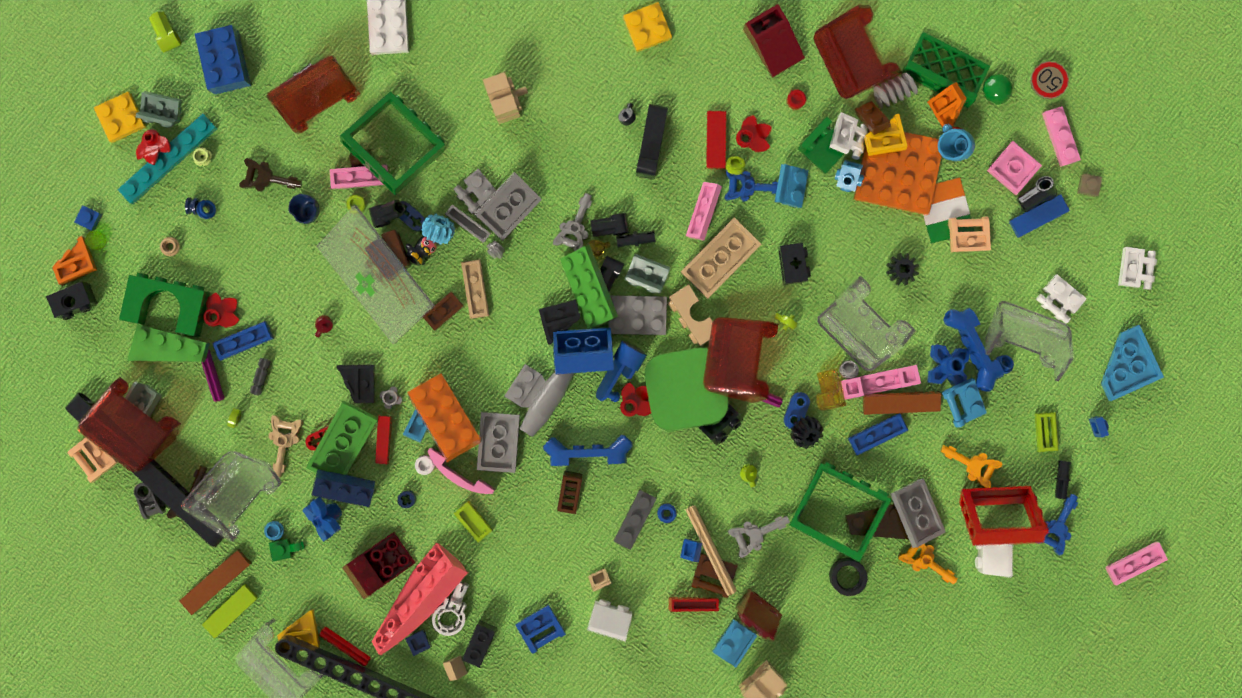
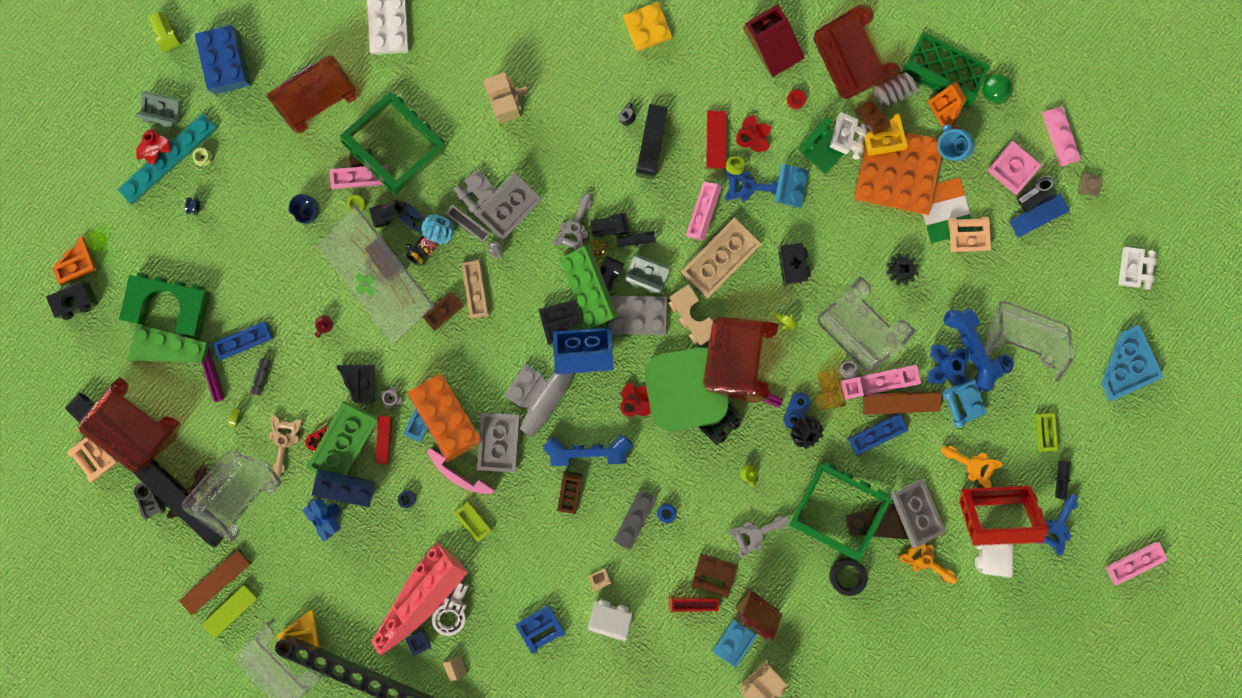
(88, 218): blue plate -> none
(119, 117): yellow plate -> none
(143, 397): sand green bracket -> none
(165, 243): tan plate -> none
(209, 205): blue plate -> none
(223, 309): red plate -> none
(265, 177): dark brown piece -> none
(274, 530): dark azure plate -> none
(283, 549): green plate -> none
(344, 646): red axle -> none
(378, 565): dark red slope -> none
(395, 243): reddish brown slope -> none
(424, 465): white tile -> none
(479, 643): black brick -> none
(626, 362): blue piece -> none
(691, 550): blue plate -> none
(711, 550): tan axle -> none
(849, 176): dark azure brick -> none
(1049, 80): piece -> none
(1063, 294): white plate -> none
(1099, 426): blue plate -> none

